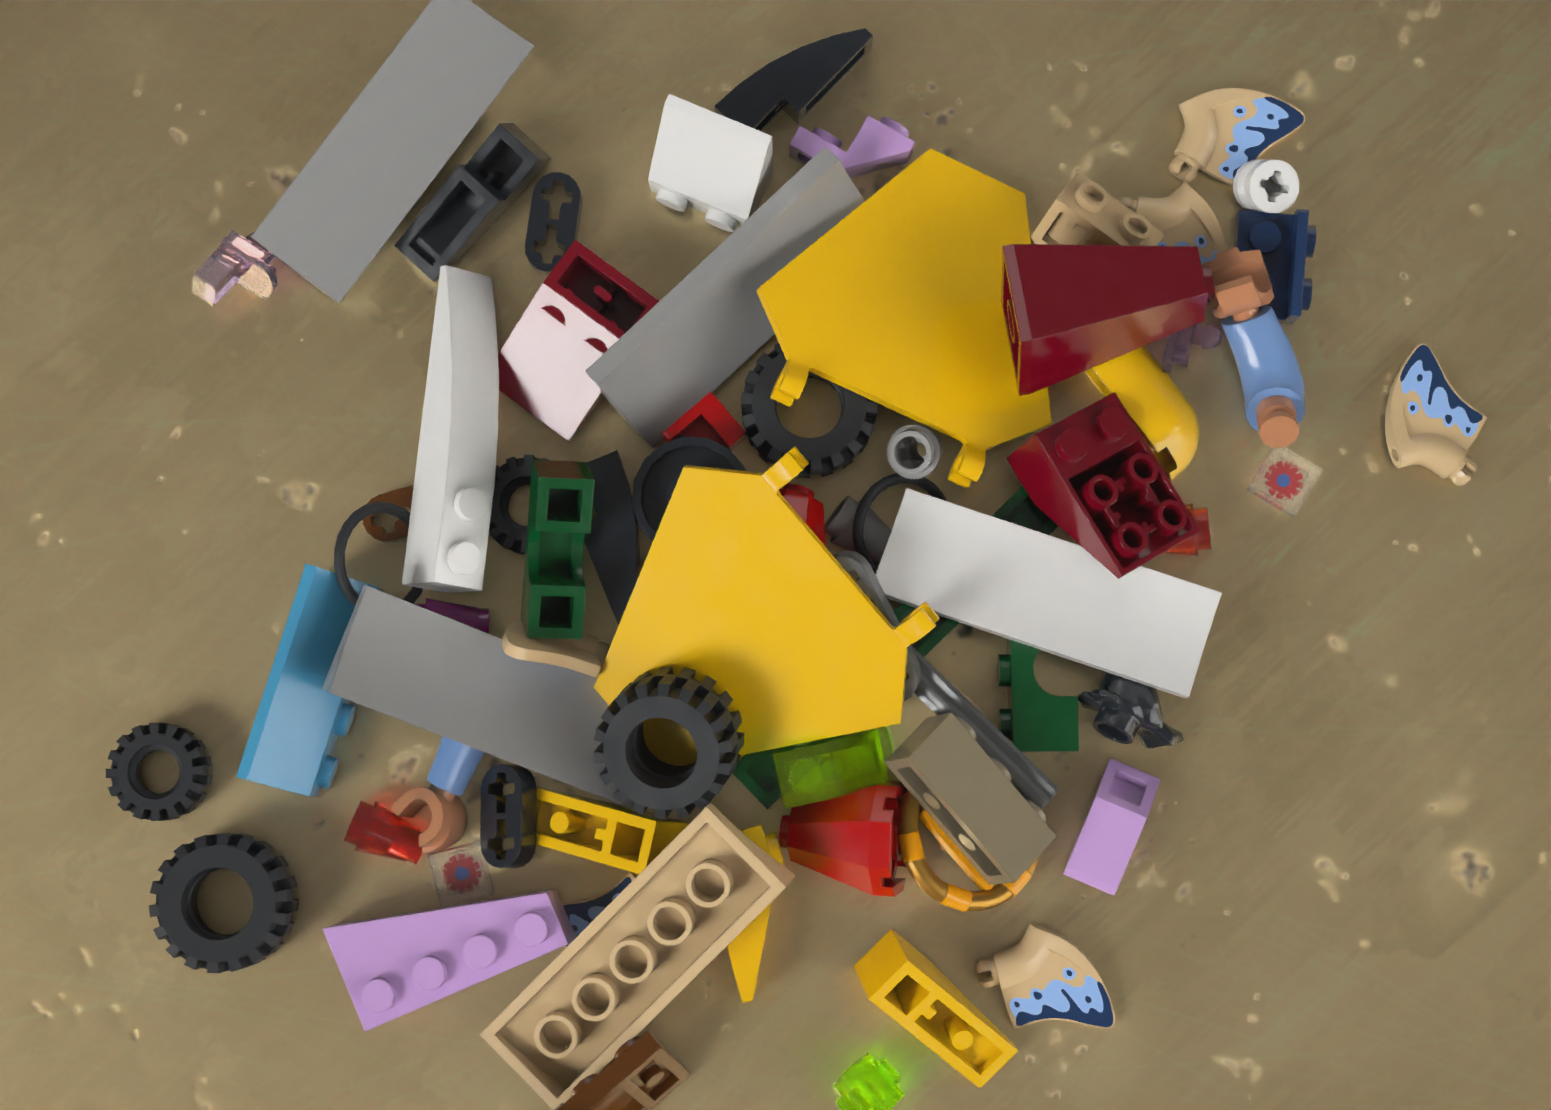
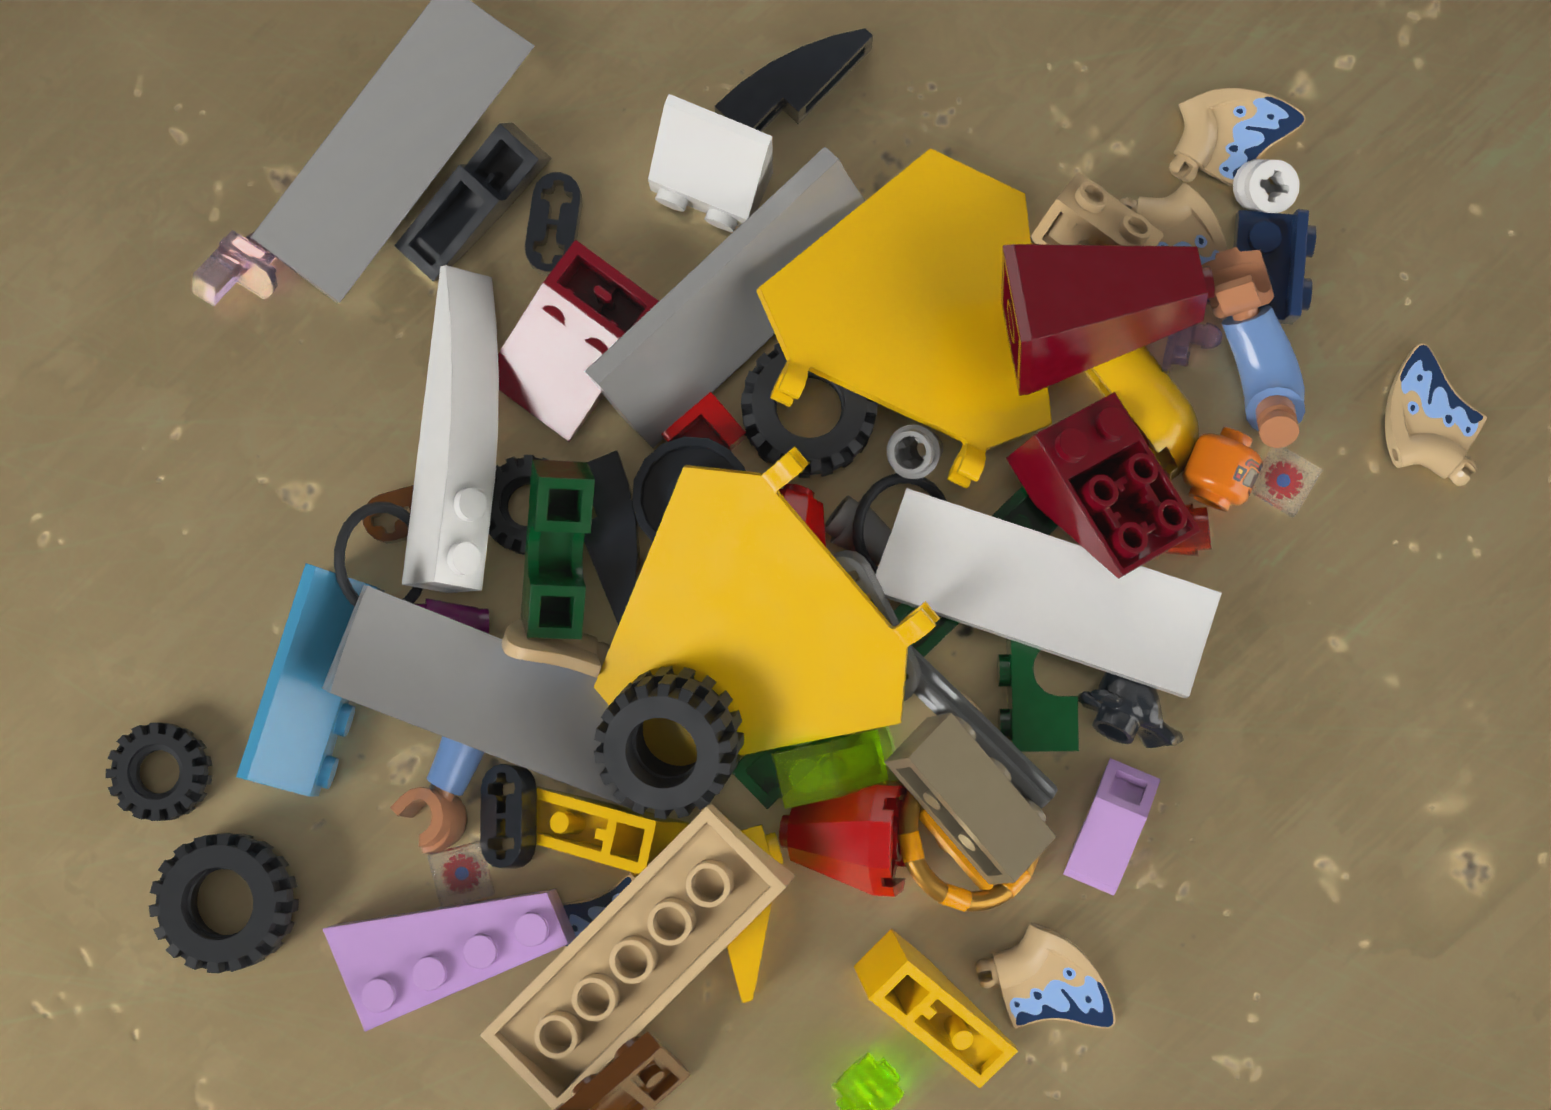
(383, 833): clear red cone -> none
(873, 149): lavender slope -> none
(1222, 469): none -> orange head

